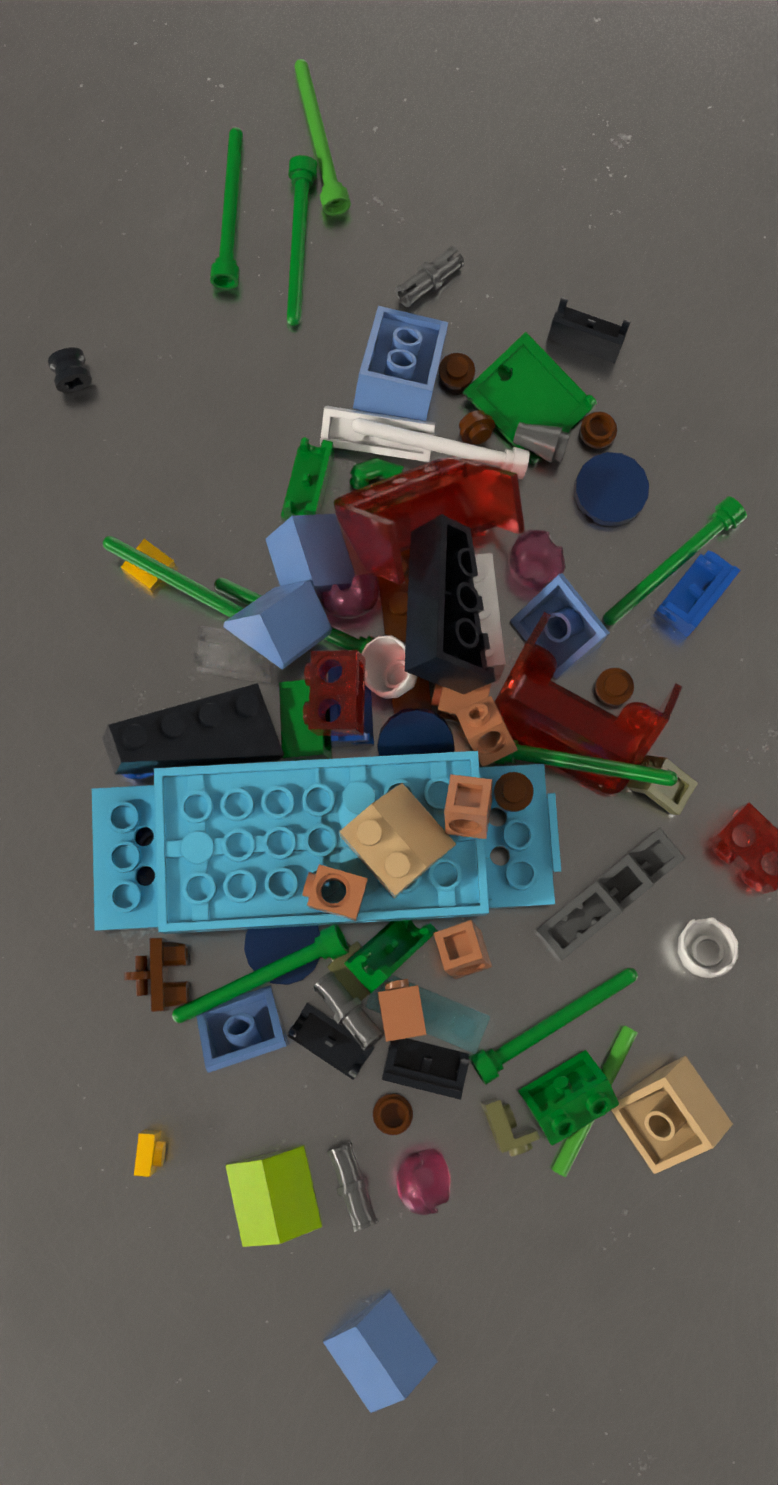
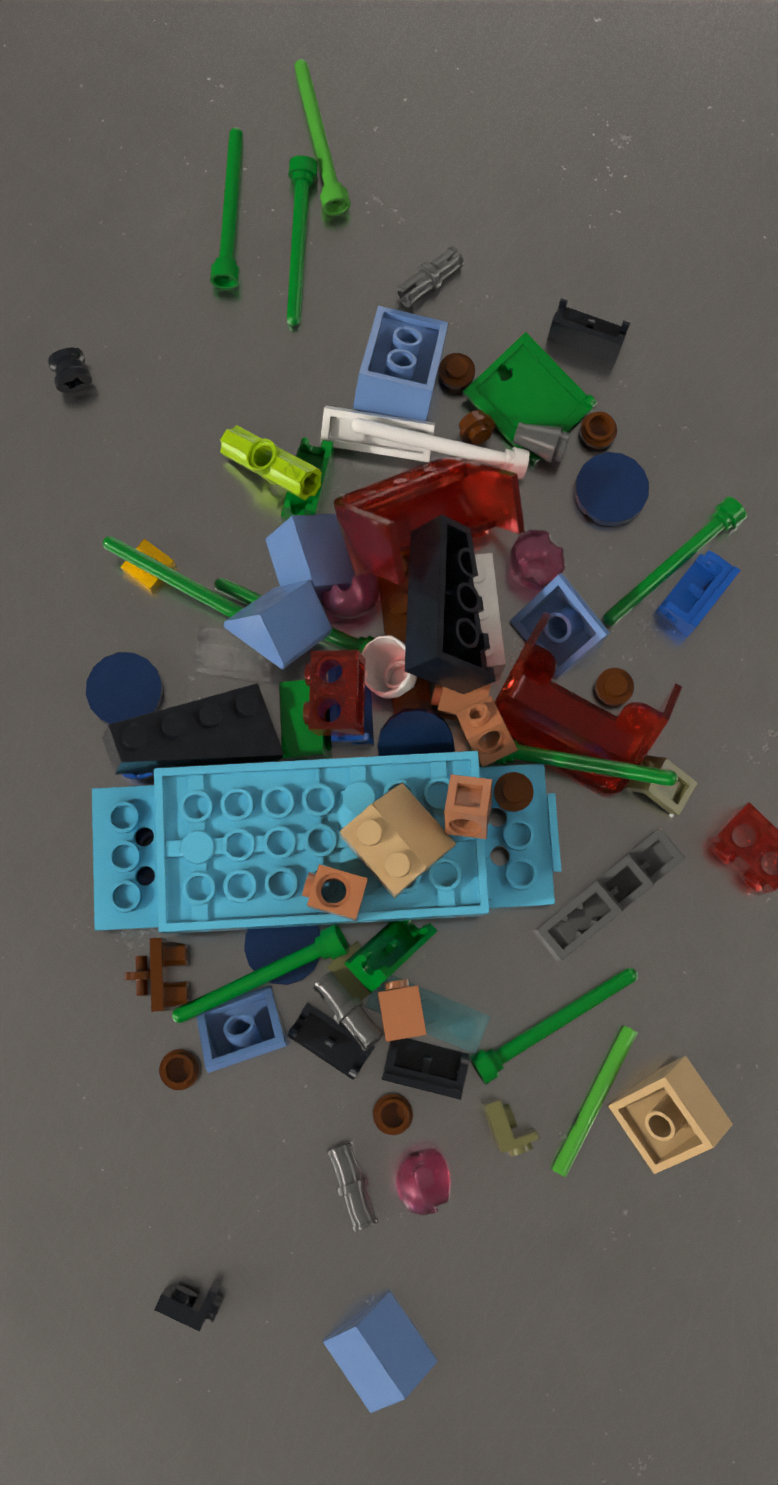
(123, 687): none -> dark blue tile
(149, 1153): yellow plate -> none
(179, 1069): none -> reddish brown plate
(183, 1307): none -> black bracket
(271, 462): none -> lime piece
(273, 1197): lime slope -> none
(371, 469): green arm -> none
(462, 949): nougat brick -> none
(569, 1097): green bracket -> none
(707, 948): white hair -> none

